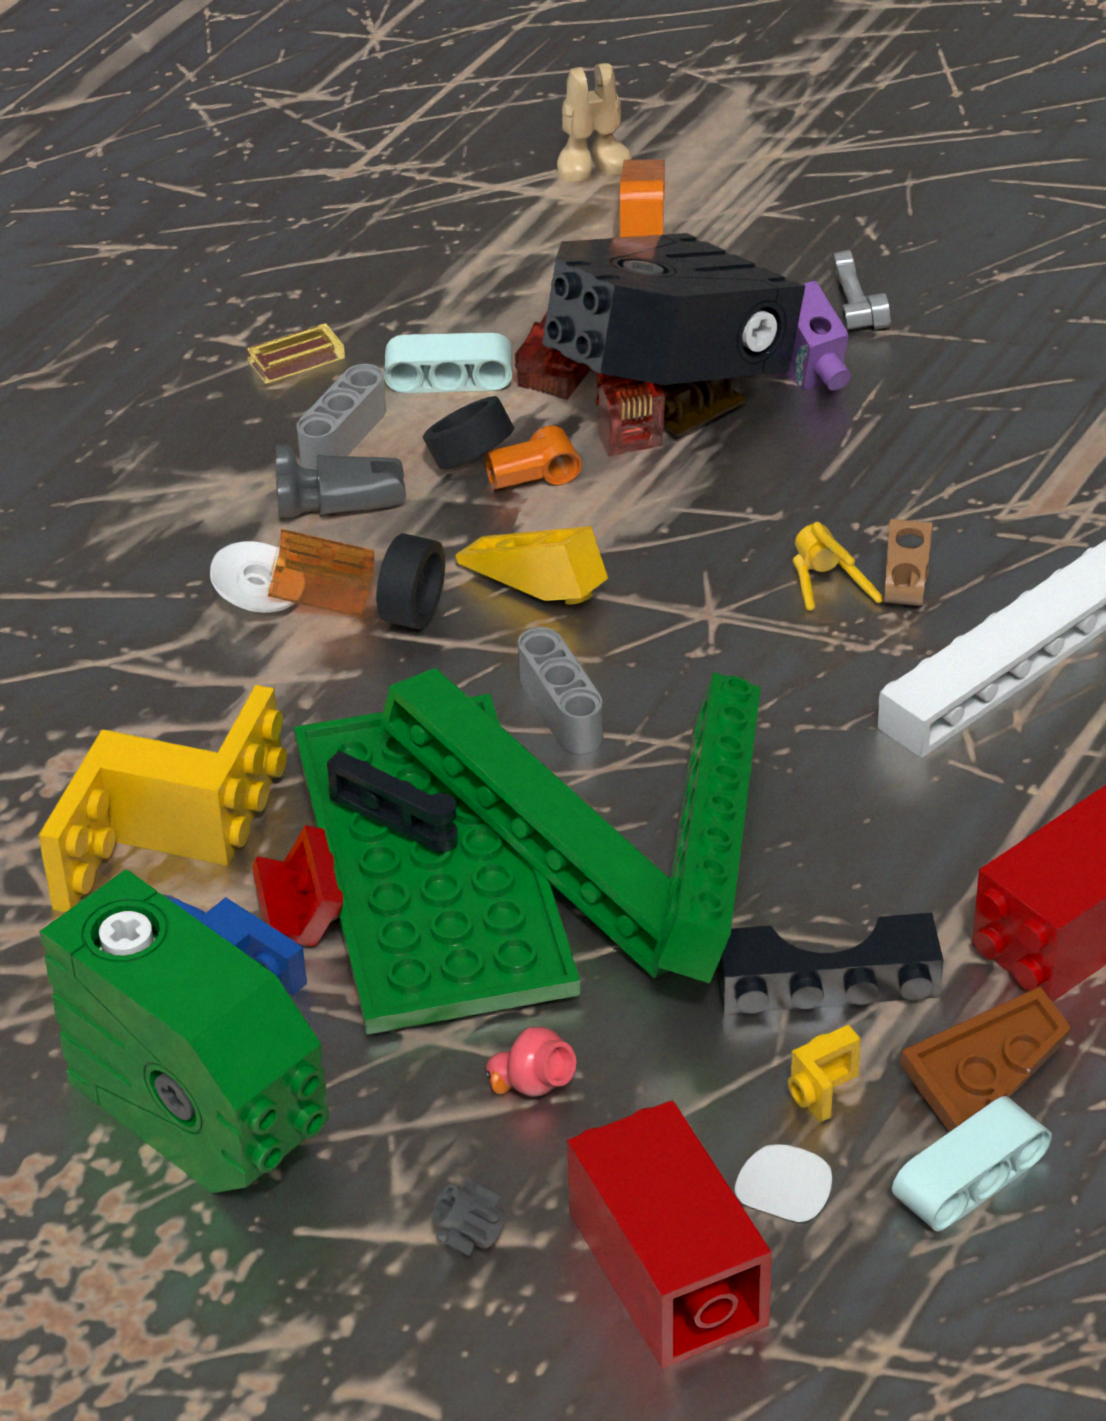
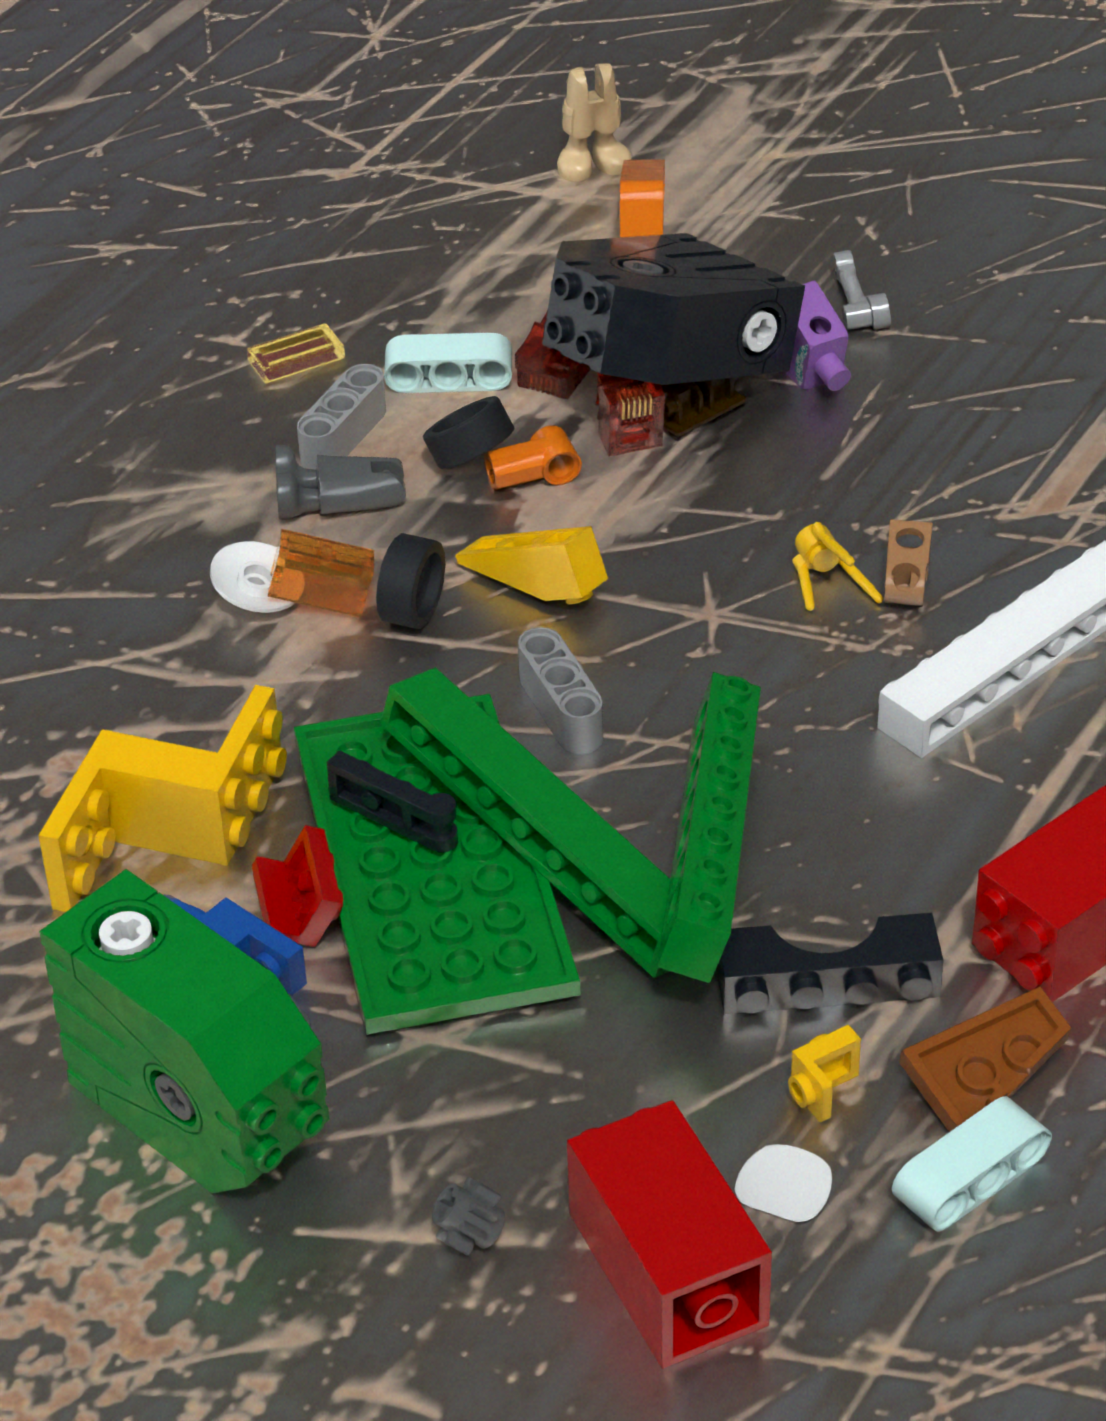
(533, 1065): coral animal -> none

